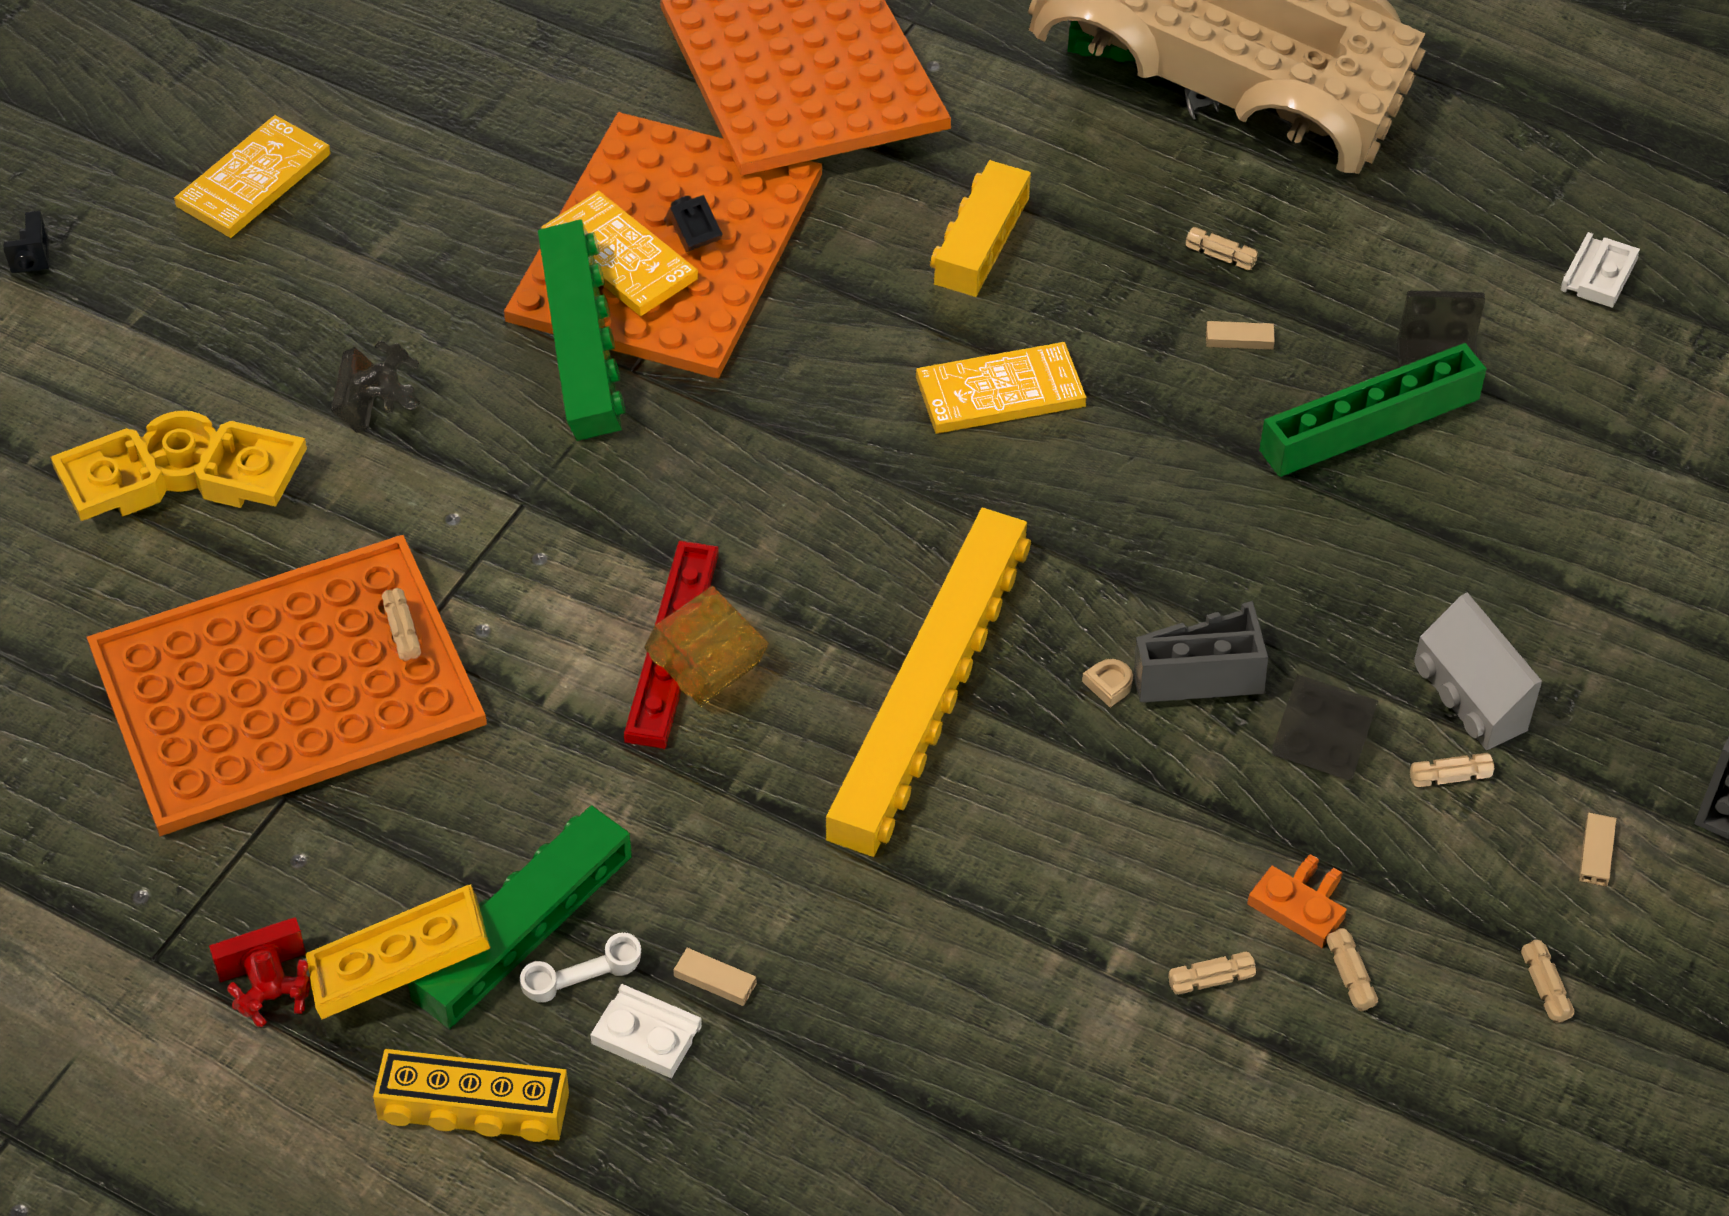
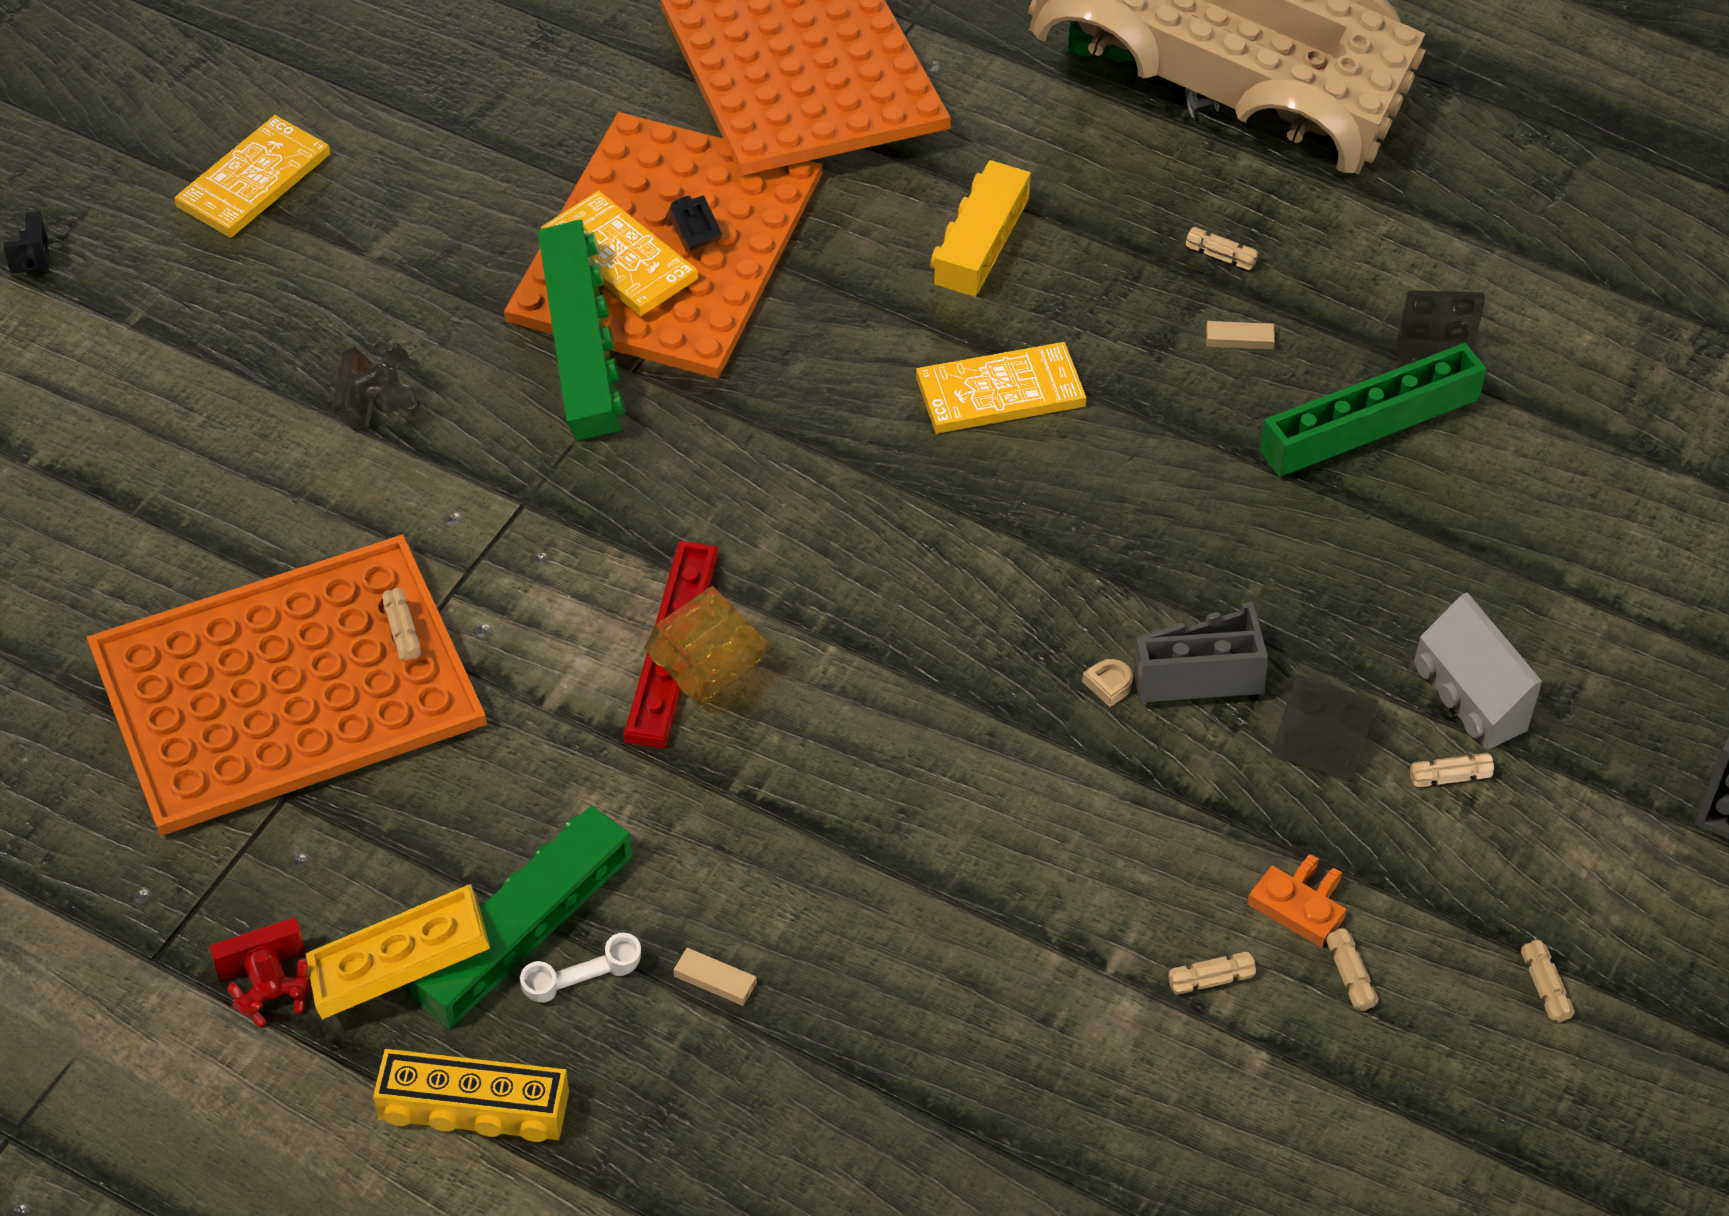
(178, 456): yellow plate -> none
(646, 1031): white plate -> none
(927, 684): yellow brick -> none
(1597, 849): tan piece -> none
(1600, 270): white plate -> none

